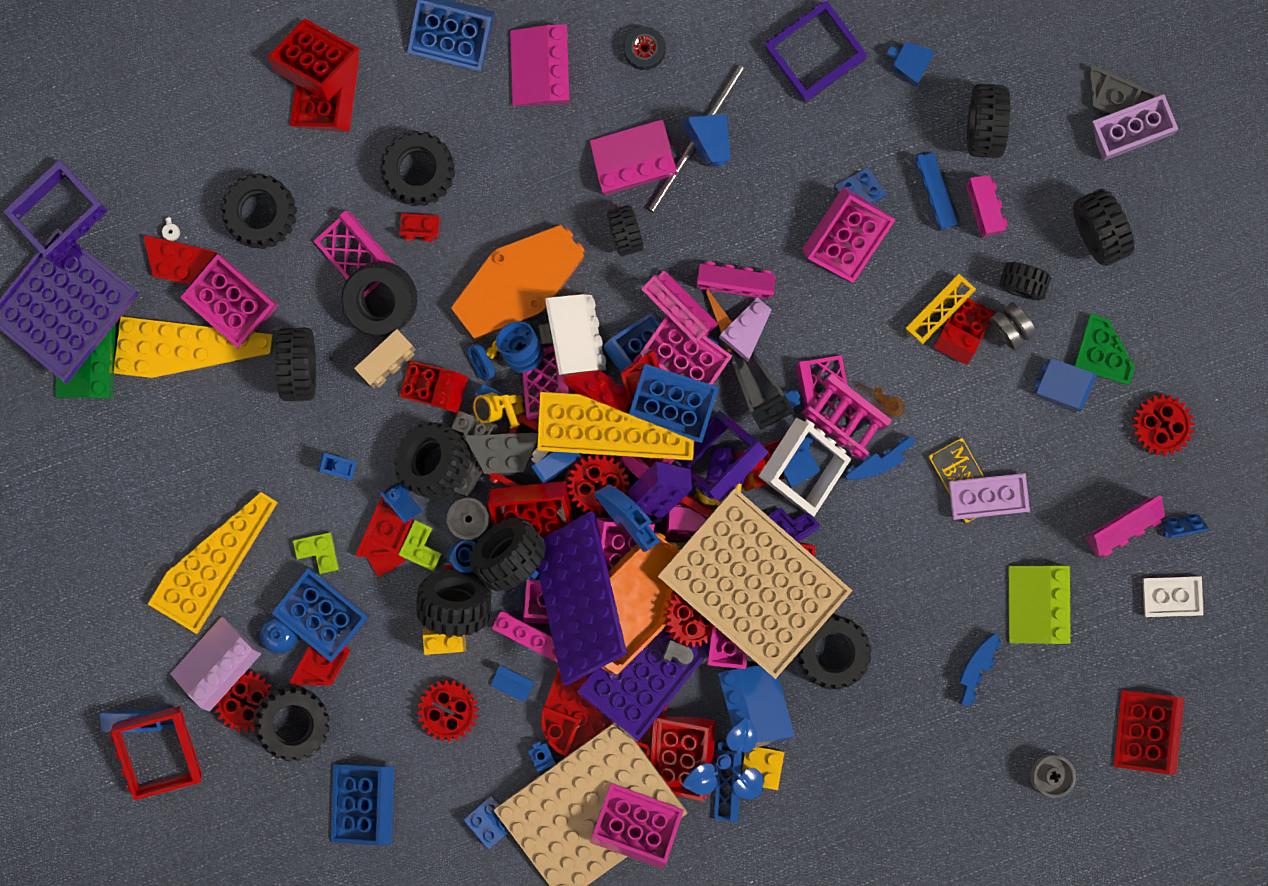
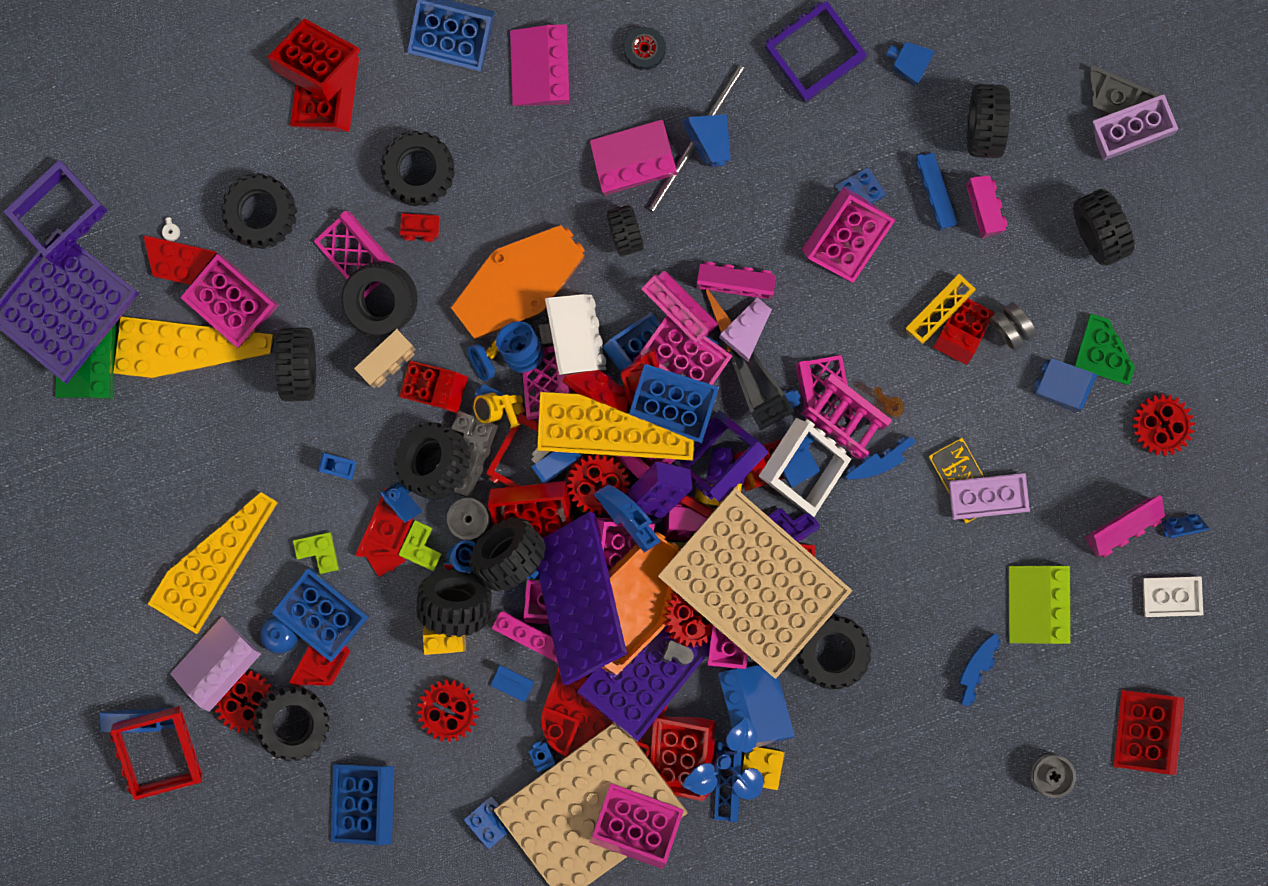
(502, 451): dark grey wing -> none
(1025, 281): black tyre -> none

